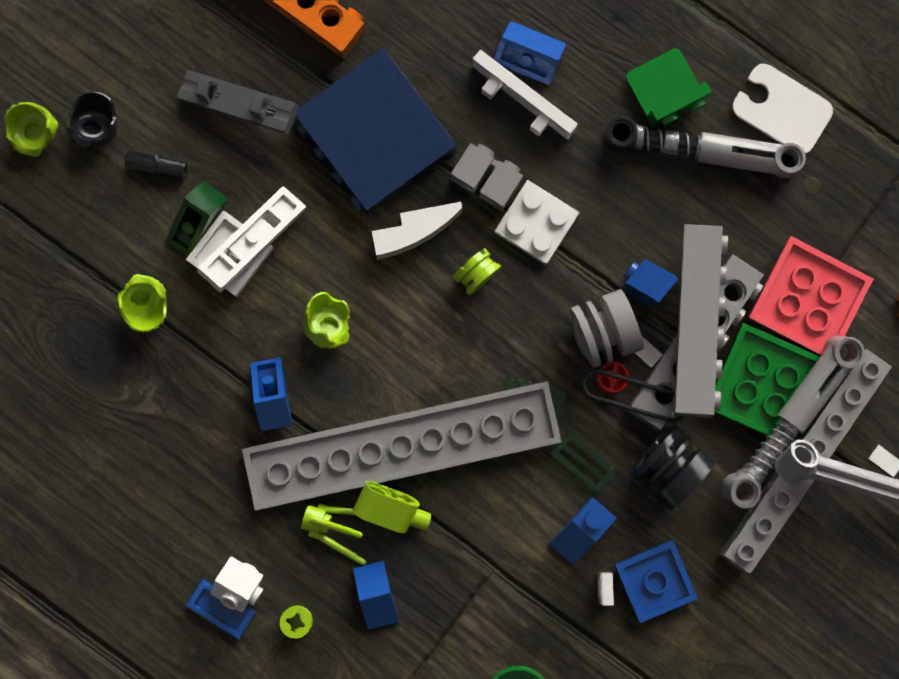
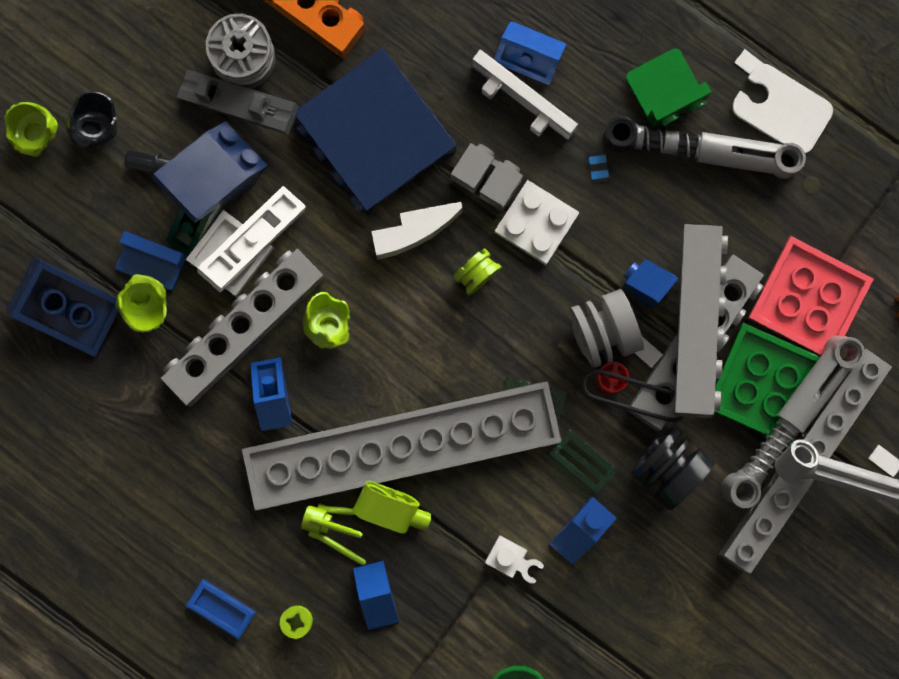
(63, 306): none -> dark blue slope
(150, 259): none -> blue panel
(191, 388): none -> light grey brick
(210, 172): none -> dark blue slope
(237, 585): white brick -> none
(246, 68): none -> light grey wheel
(509, 558): none -> white plate
(598, 167): none -> sticker
(605, 588): white tile -> none
(655, 581): blue plate -> none
(747, 61): none -> white sticker

